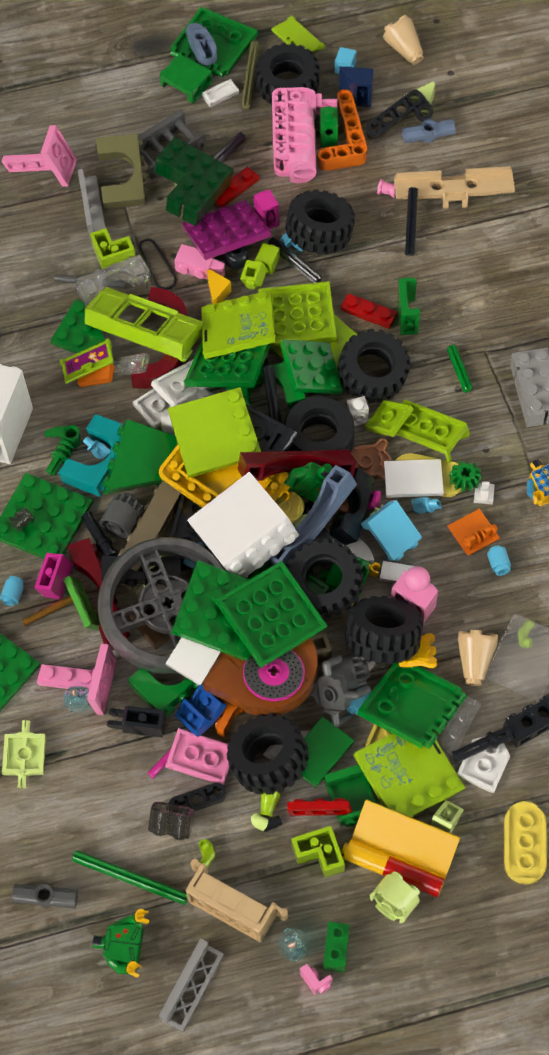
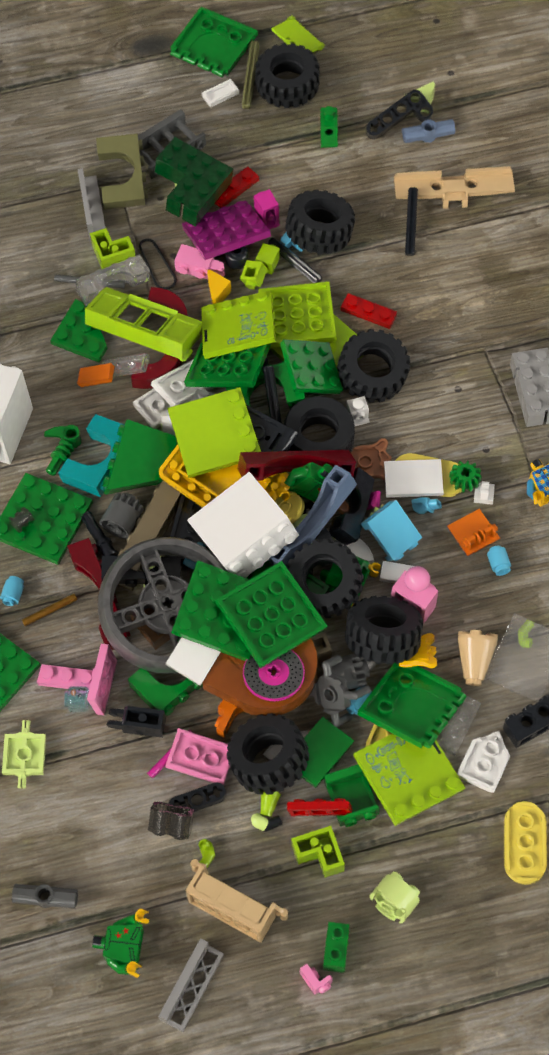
(51, 576): dark pink brick -> none
(54, 156): bright pink piece -> none
(82, 362): door -> none
(82, 603): bright green tile -> none
(97, 448): medium azure piece -> none
(130, 877): green axle -> none
(187, 77): green panel -> none
(200, 711): blue slope -> none
(201, 44): sand blue piece -> none
(232, 145): black axle -> none
(293, 944): clear light blue head -> none
(298, 117): bright pink piece -> none
(345, 58): medium azure brick -> none
(355, 151): orange beam -> none
(359, 82): dark blue slope -> none
(386, 188): bright pink bush -> none
(388, 418): lime tile -> none
(400, 844): yellow door -> none
(404, 39): tan cone -> none
(408, 318): green panel -> none
(433, 429): lime plate -> none
(447, 816): yellowish green slope -> none
(459, 368): green axle -> none
(491, 738): black pin -> none

